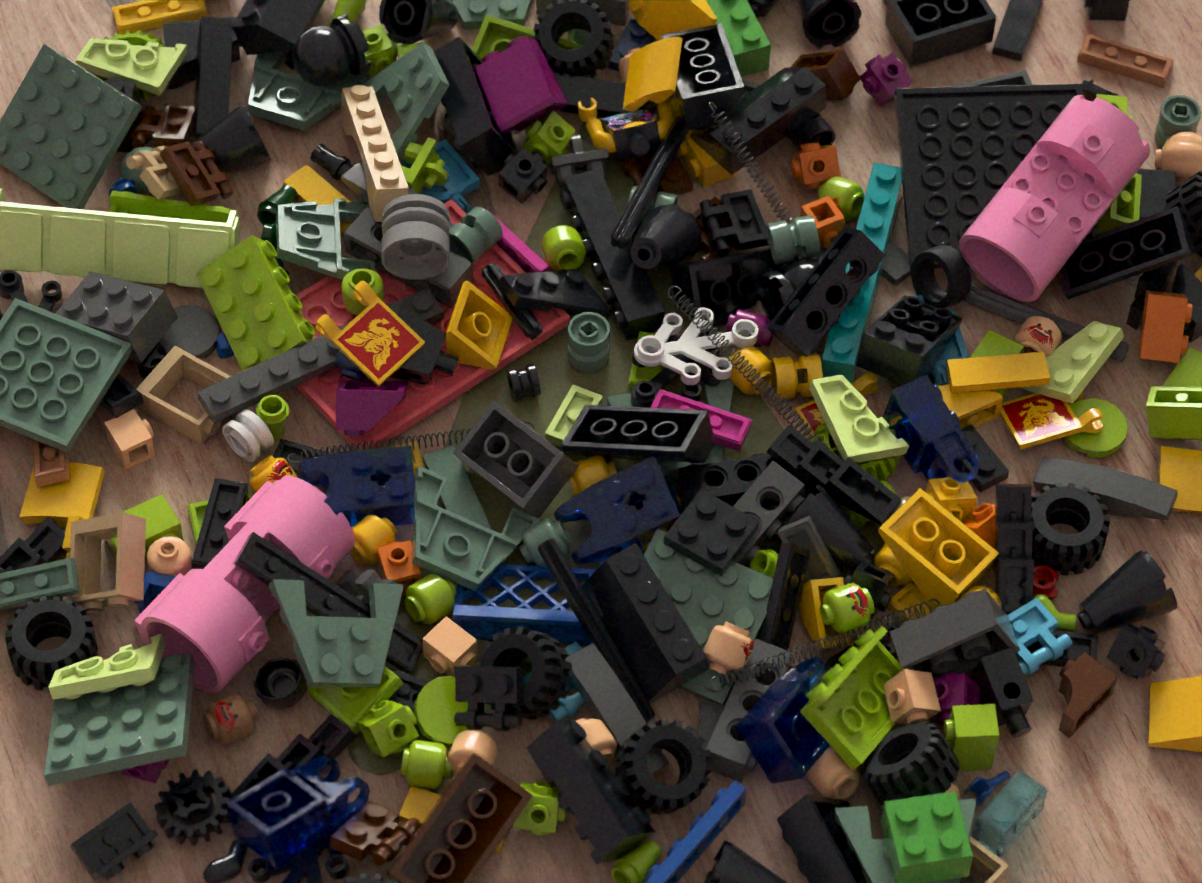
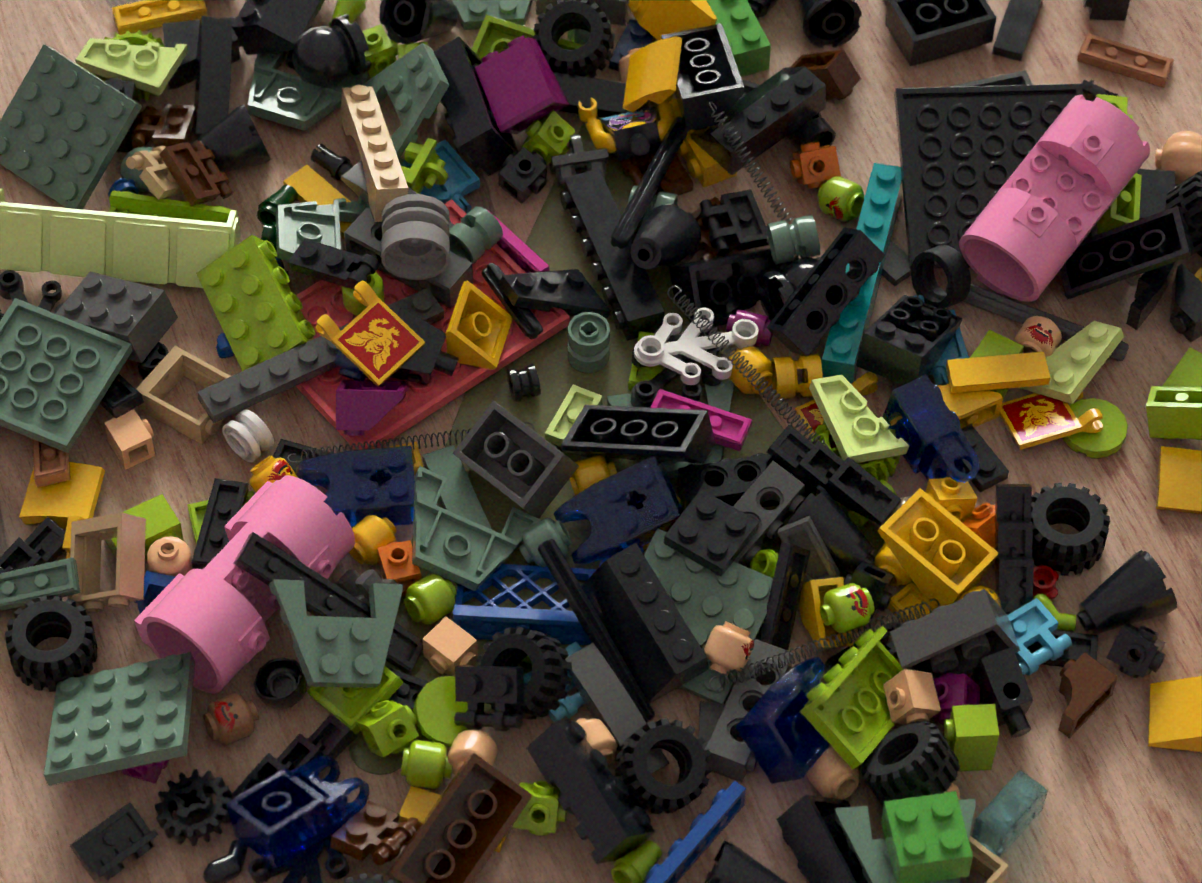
(121, 669): yellowish green wing -> none
(193, 331): dark grey tile -> none
(274, 414): lime cone -> none
(332, 264): none -> black plate
(563, 248): lime head -> none
(827, 218): orange brick -> none
(884, 76): magenta brick -> none
(984, 787): blue hand -> none
(1119, 491): dark grey slope -> none
(1164, 326): orange brick -> none
(1176, 115): sand green wheel -> none

